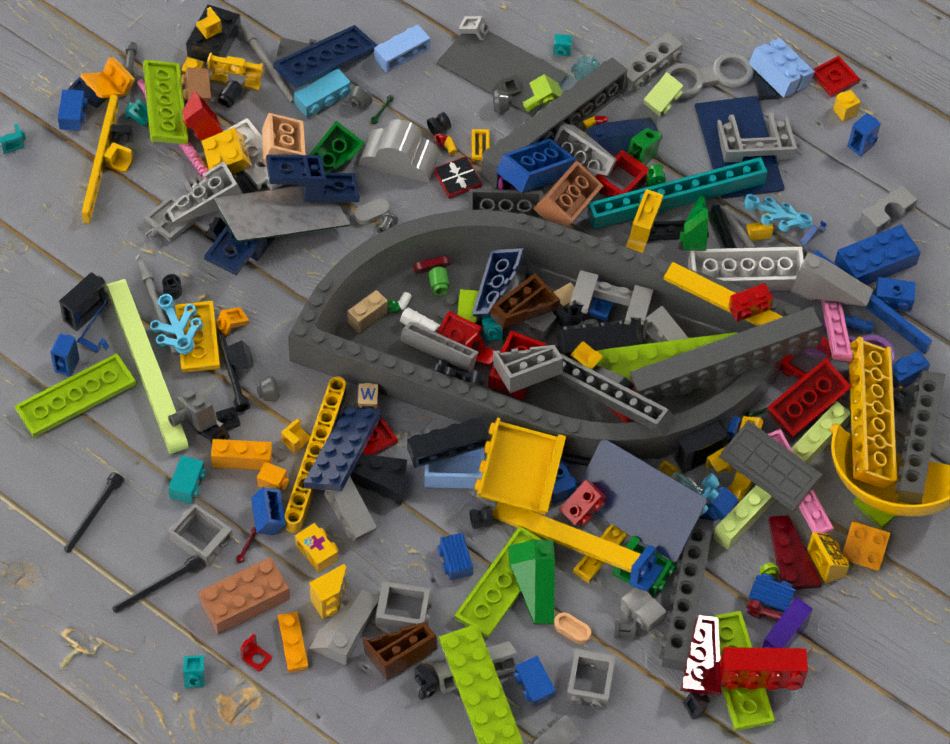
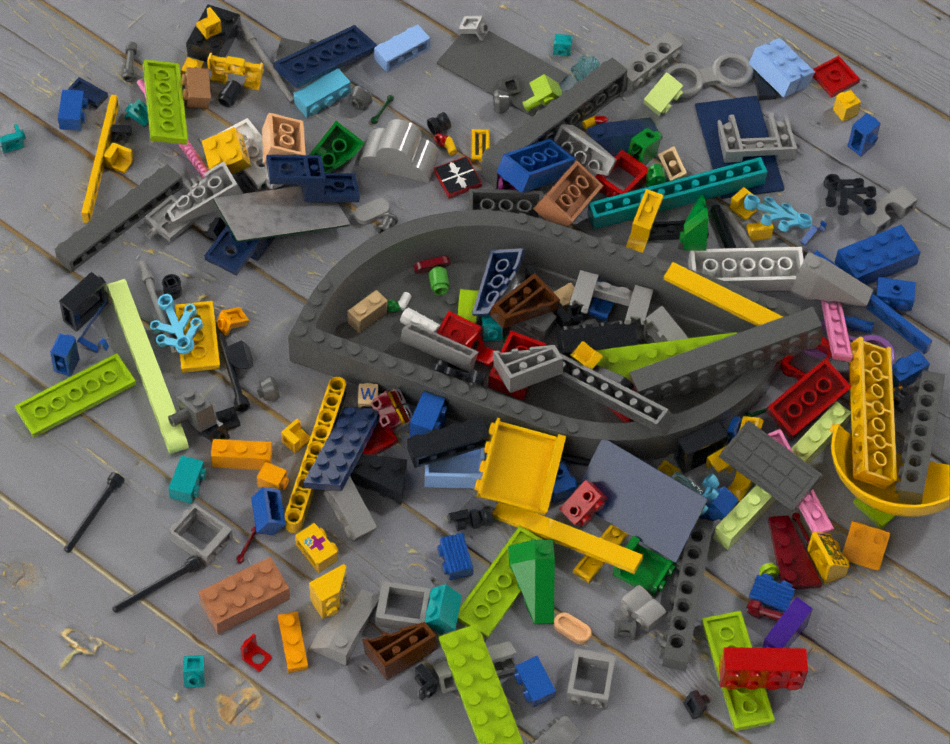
(111, 81): light orange bracket -> none
(118, 218): none -> dark grey brick
(201, 118): red slope -> none
(388, 408): none -> dark red hips
(428, 414): none -> blue brick
(443, 609): none -> teal brick
(458, 517): none -> black tile
(644, 570): blue bracket -> none
(672, 164): none -> tan brick
(702, 666): wing -> none
(737, 204): none -> yellow panel
(750, 302): red brick -> none
(796, 517): none -> dark red hinge
(833, 182): none -> black plant

